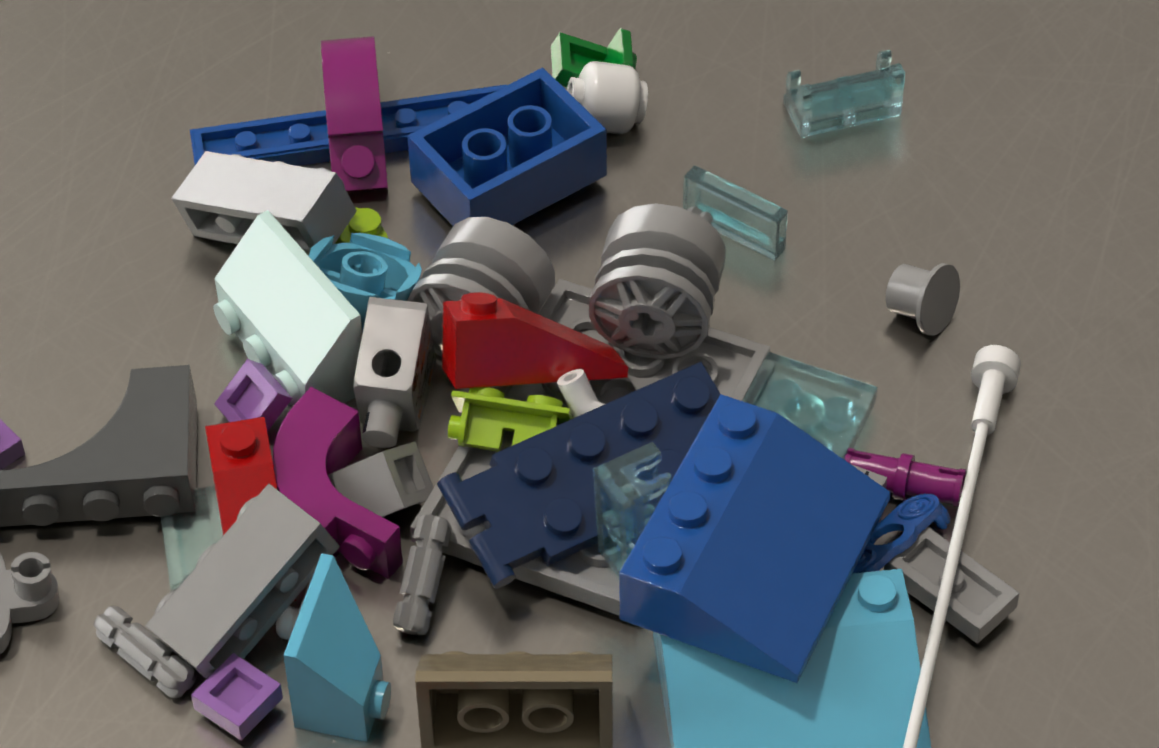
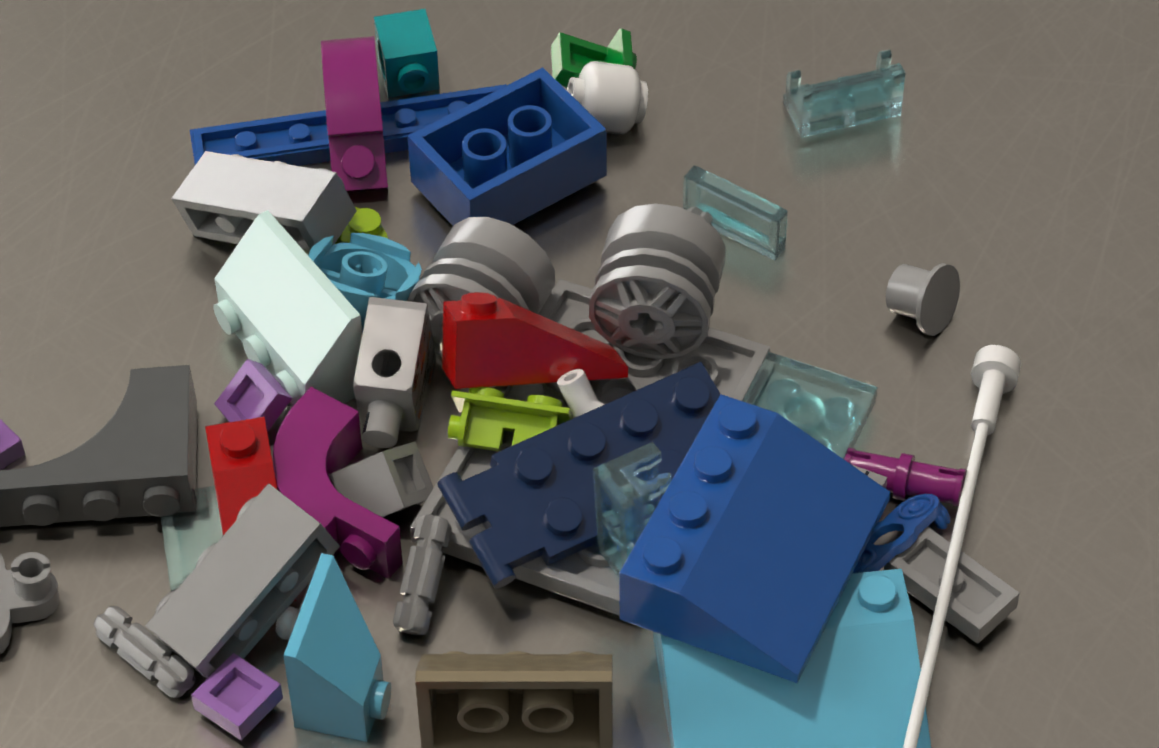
(406, 53): none -> teal brick

